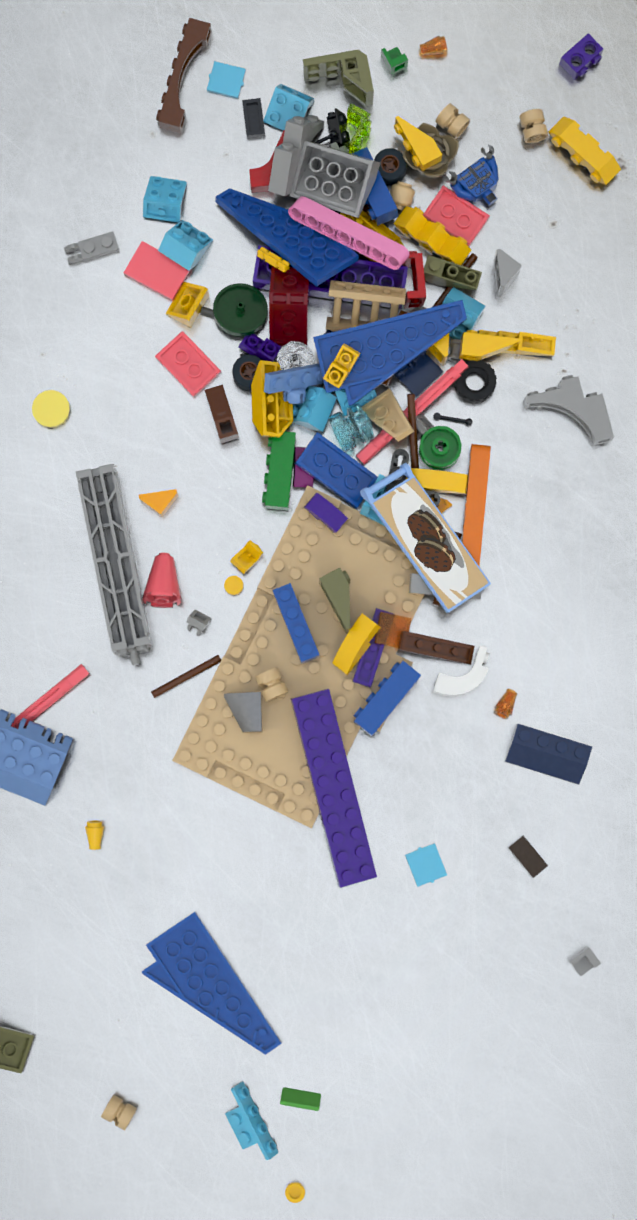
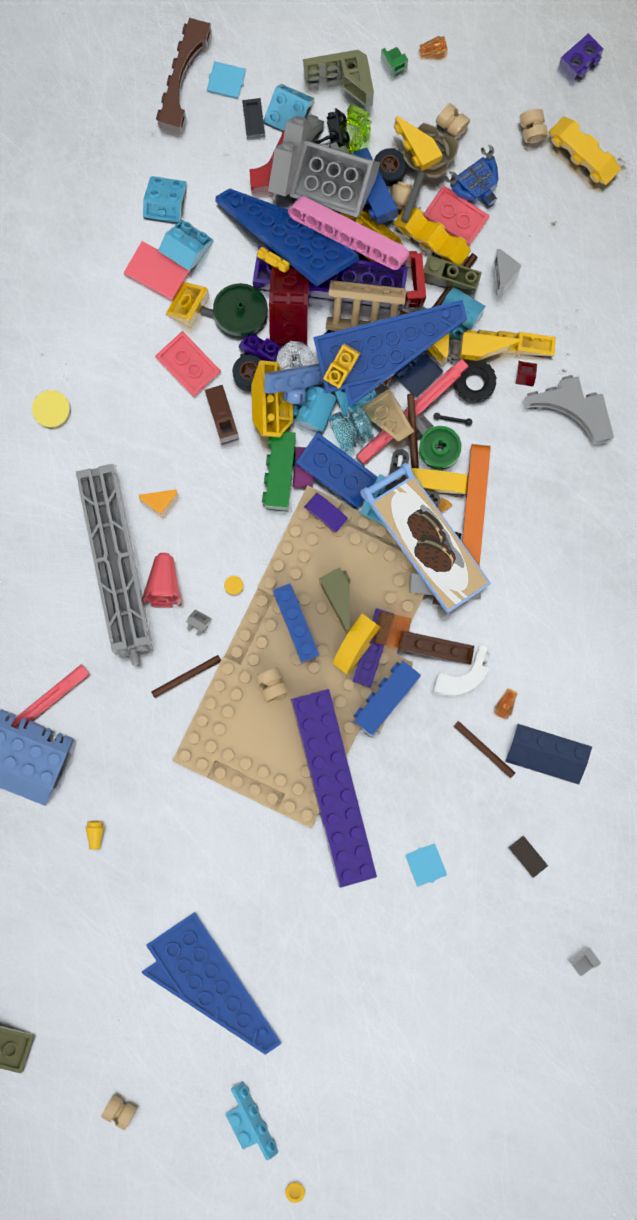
(93, 247): light grey hinge -> none
(246, 710): flat silver slope -> none
(247, 557): yellow bracket -> none
(300, 1099): bright green slope -> none
(412, 197): none -> dark grey bar
(484, 749): none -> reddish brown bar
(526, 373): none -> dark red slope

